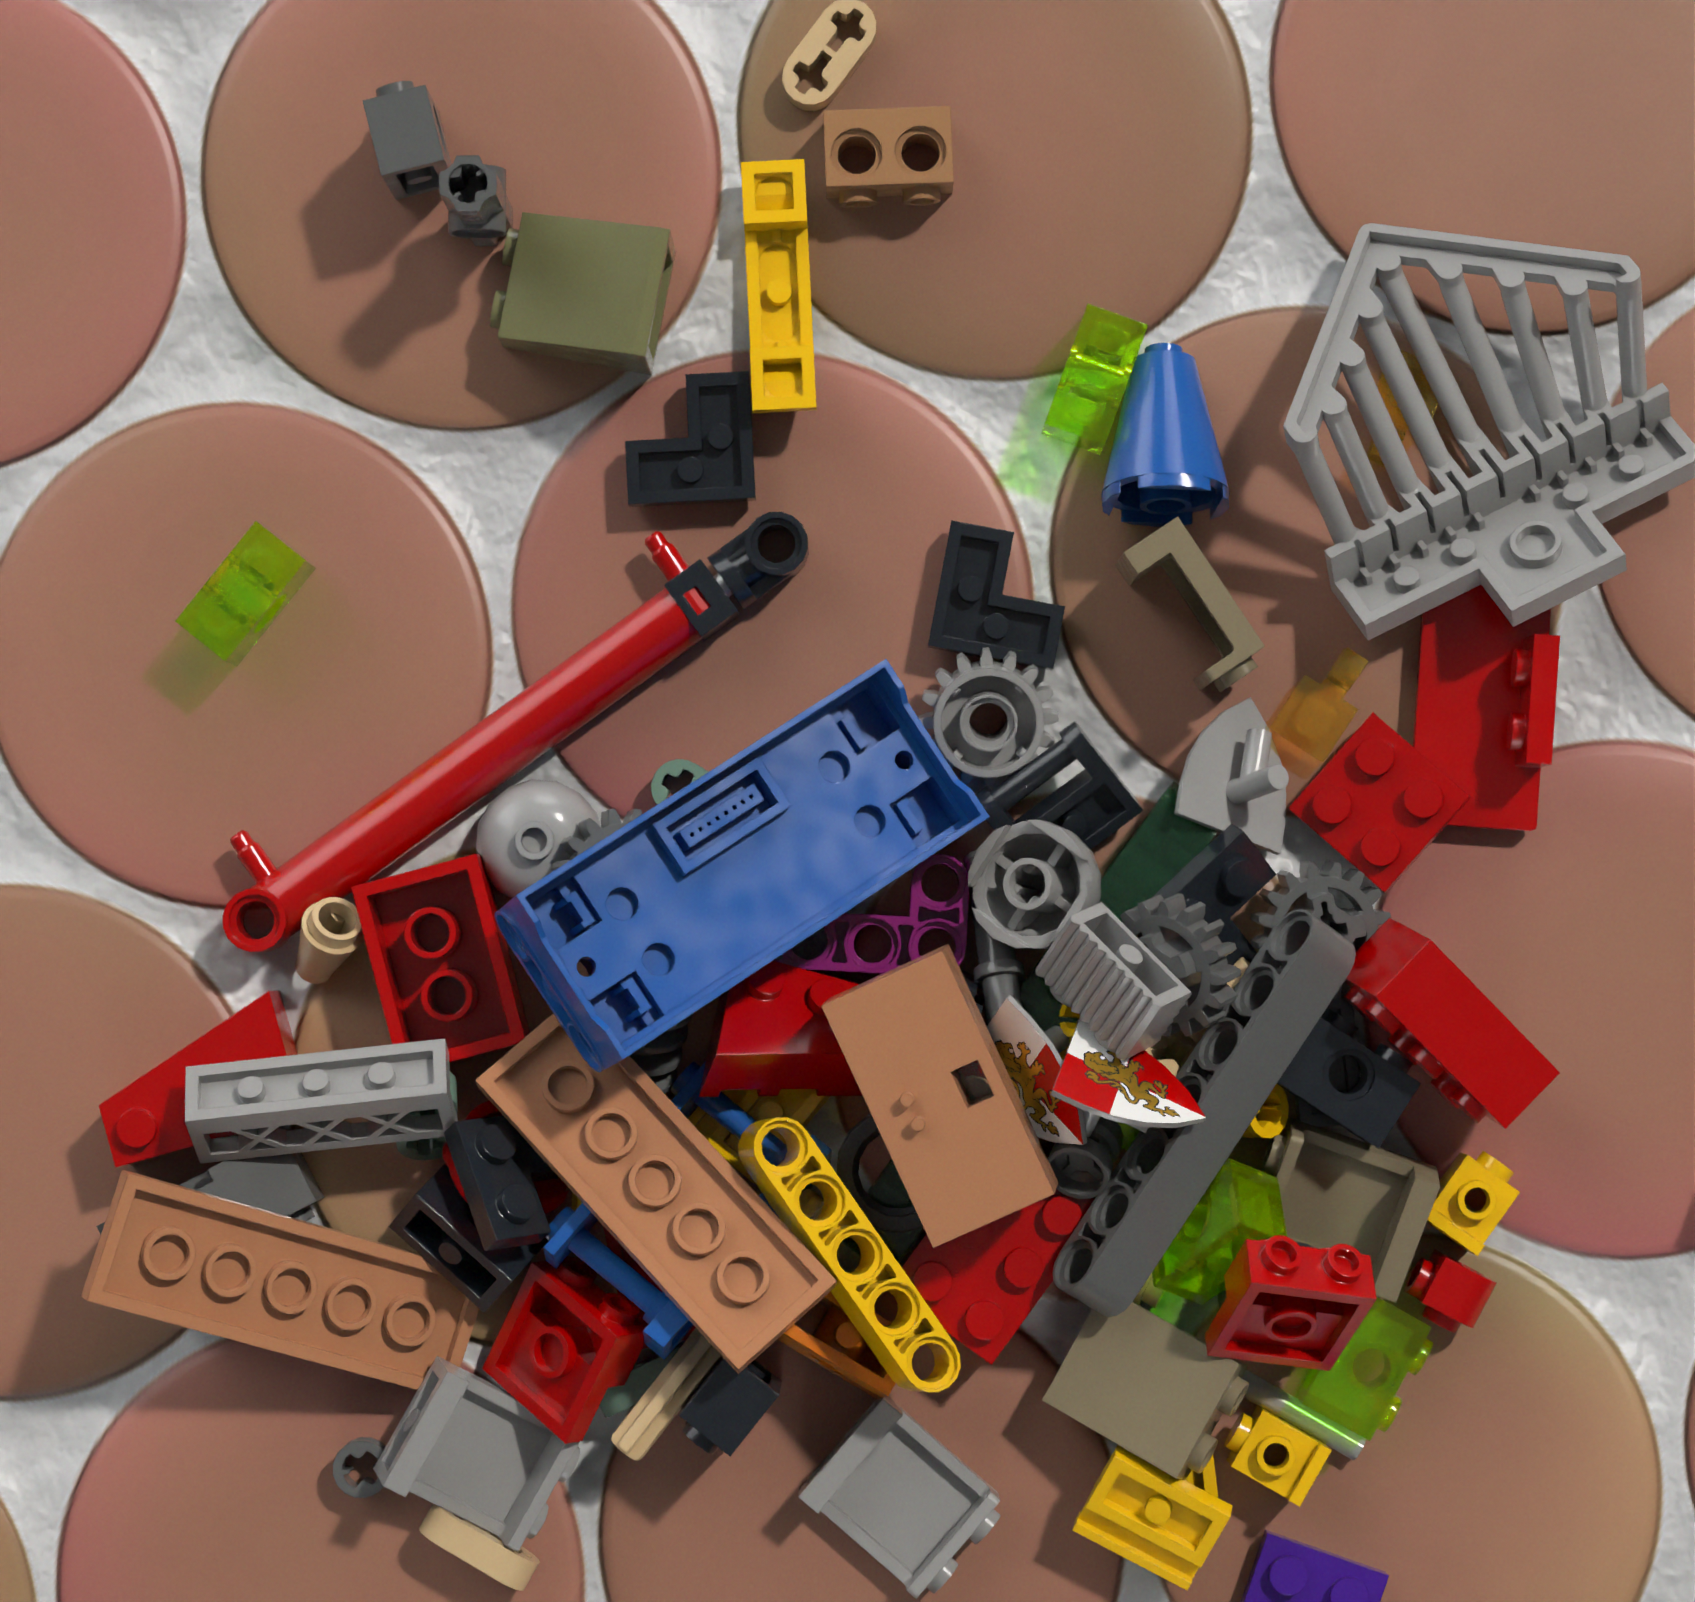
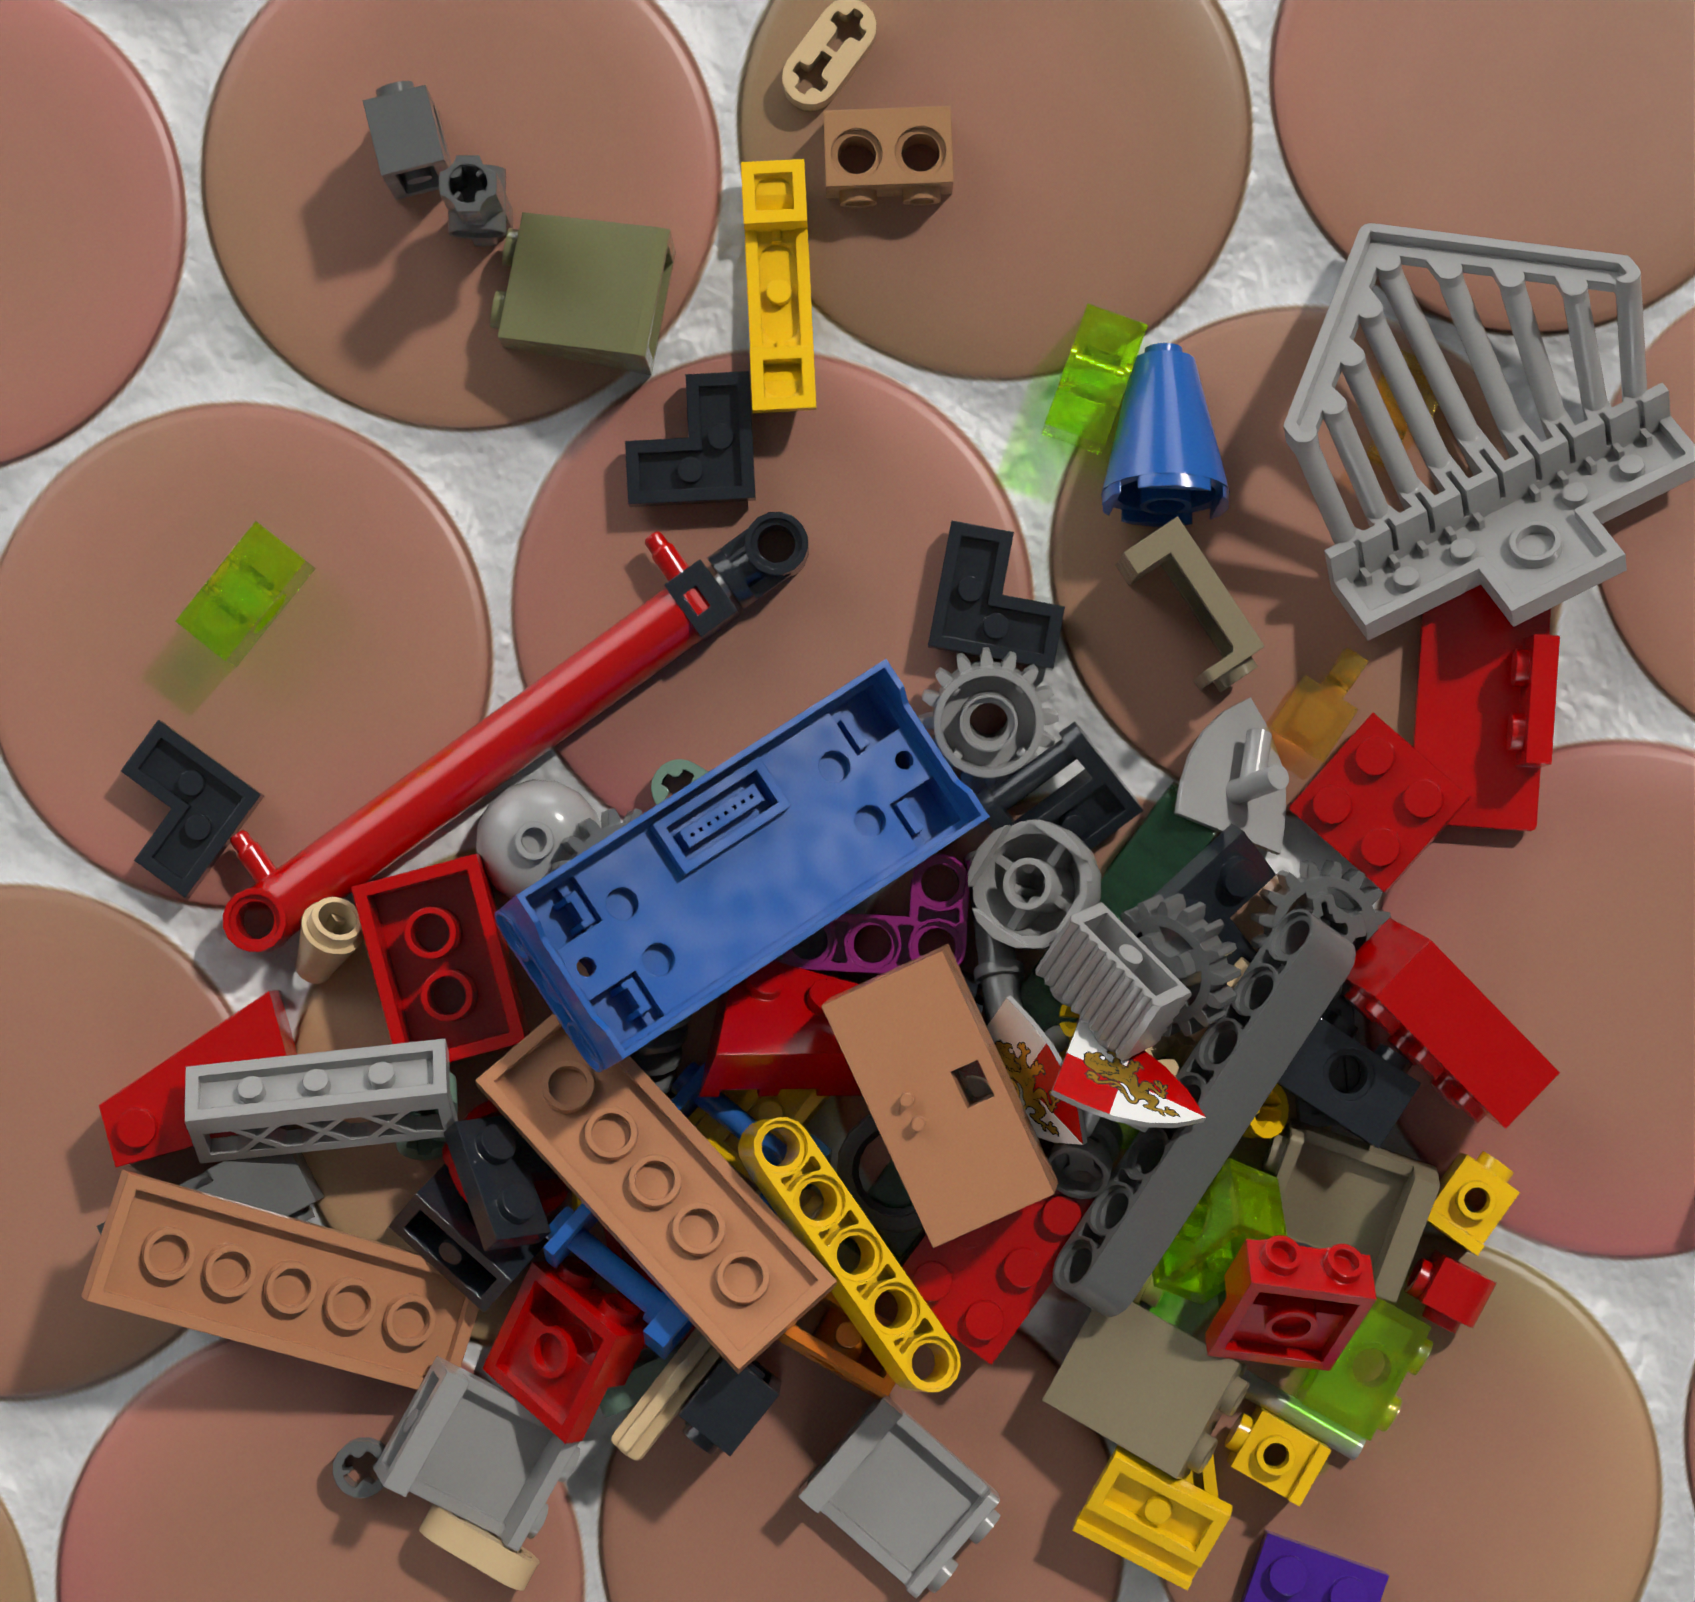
(205, 805): none -> black plate

